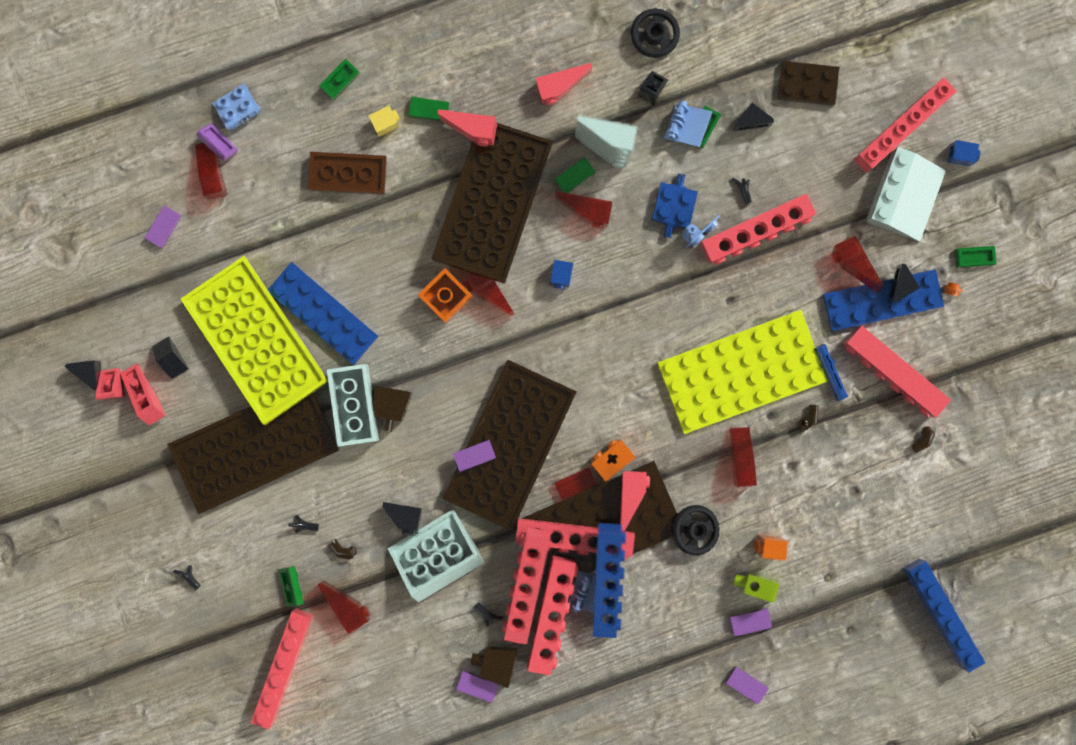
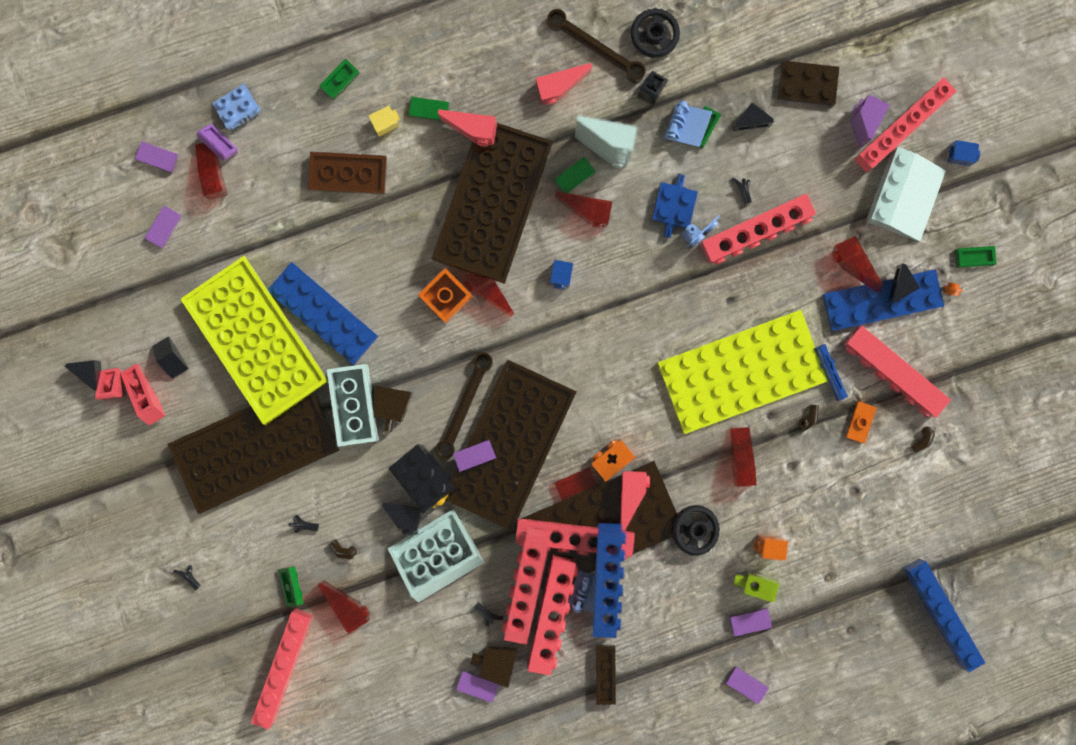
(157, 157): none -> medium lavender tile
(423, 479): none -> black piece
(464, 405): none -> dark brown piece
(595, 45): none -> dark brown piece
(605, 675): none -> dark brown plate
(860, 422): none -> orange plate
(867, 118): none -> medium lavender slope

